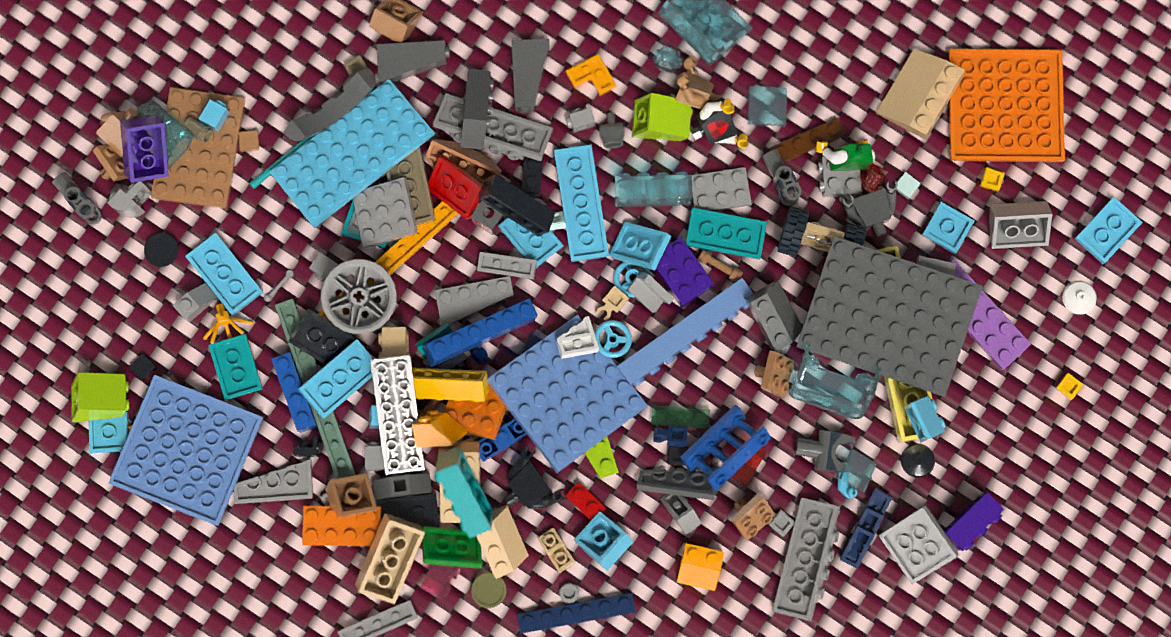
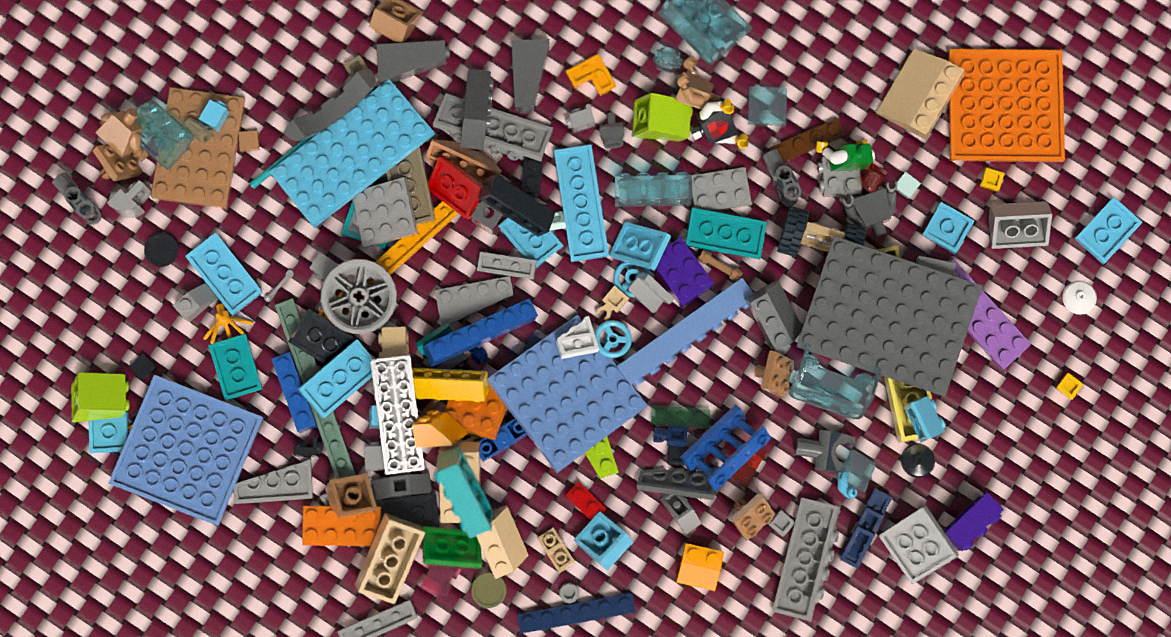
(144, 148): dark purple brick -> none
(529, 486): black torso -> none

